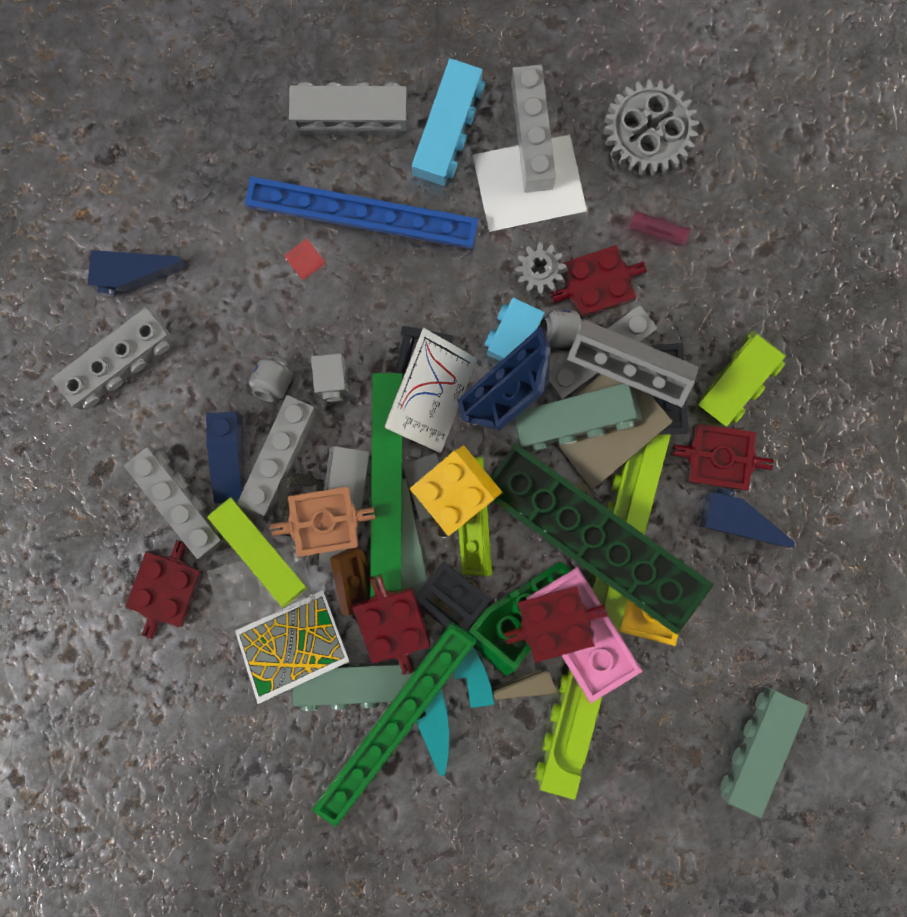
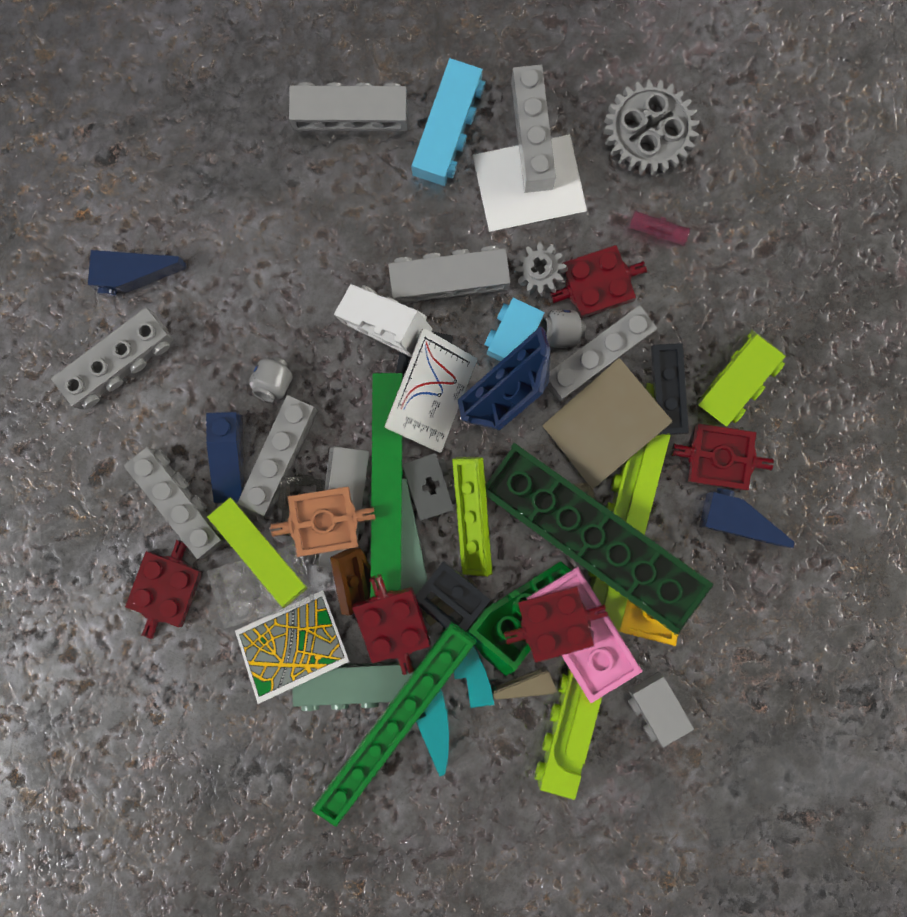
(304, 259): clear tile -> none
(330, 377): light grey brick -> none
(361, 212): blue plate -> none
(382, 318): none -> white wedge
(449, 275): none -> light grey brick
(455, 490): yellow brick -> none
(578, 416): sand green brick -> none
(633, 363): light grey brick -> none
(660, 709): none -> light grey brick
(762, 751): sand green brick -> none

